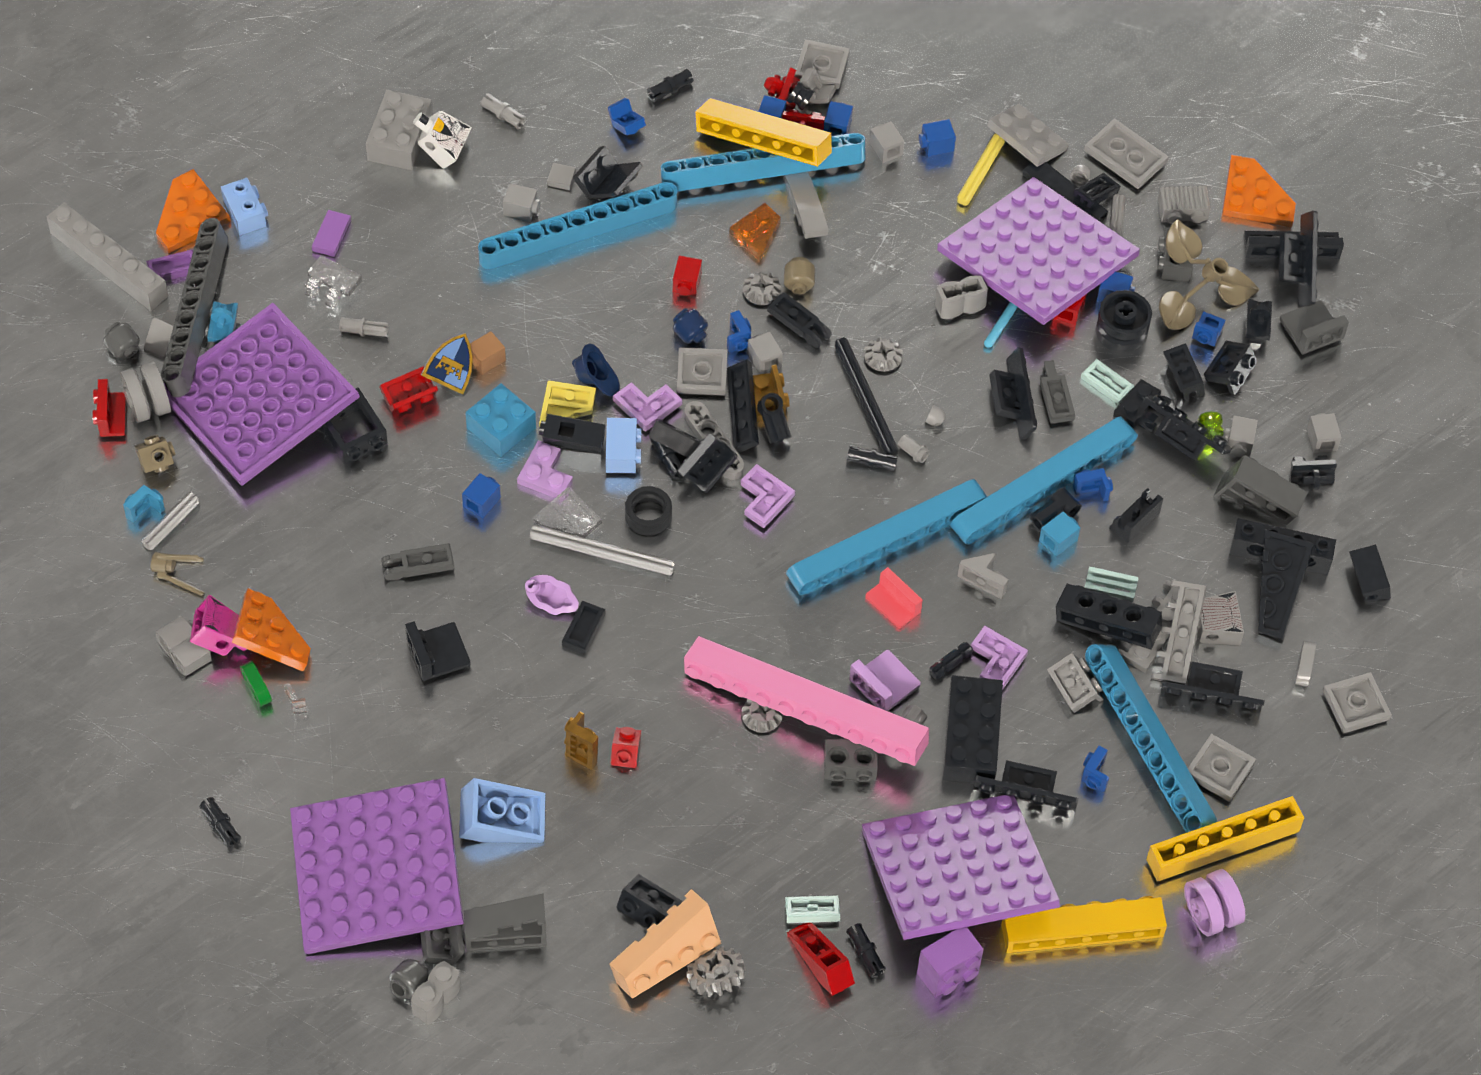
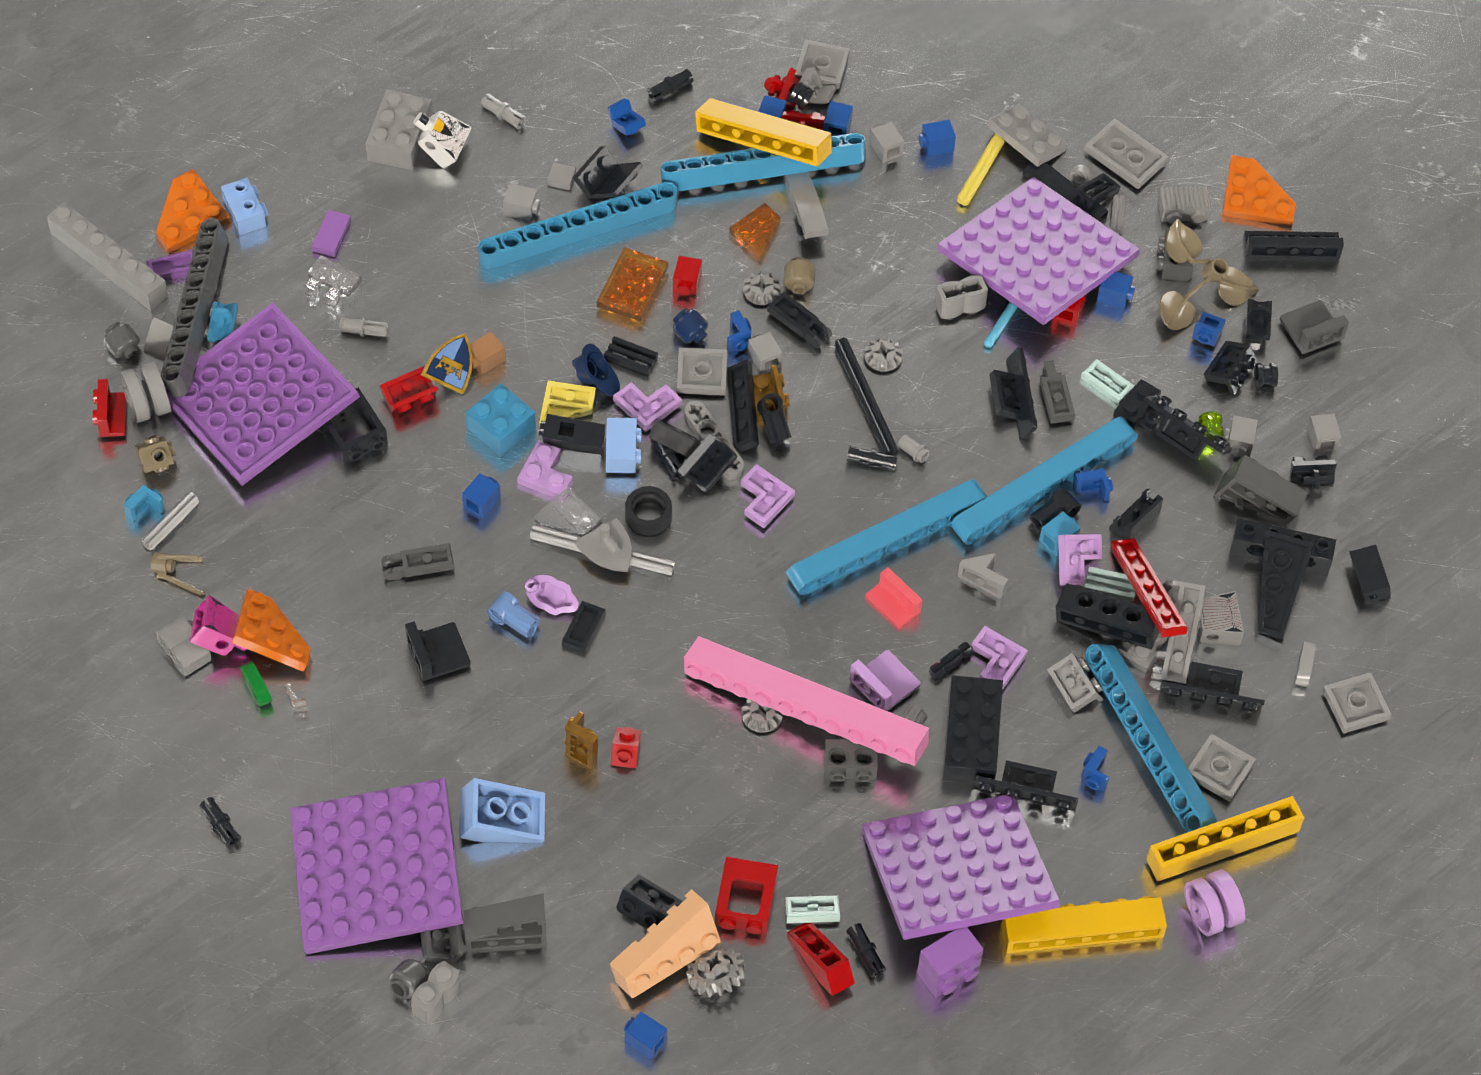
(508, 611): none -> medium blue piece
(608, 546): none -> light grey shield
(632, 284): none -> clear orange plate
(632, 353): none -> black tile
(645, 1034): none -> blue brick
(752, 872): none -> red window
(936, 416): light grey hinge -> none
(1073, 552): none -> lavender plate
(1123, 321): black wheel -> none
(1148, 587): none -> red tile
(1184, 371): black hinge -> none
(1266, 374): none -> black wheel
(1299, 258): black bracket -> none

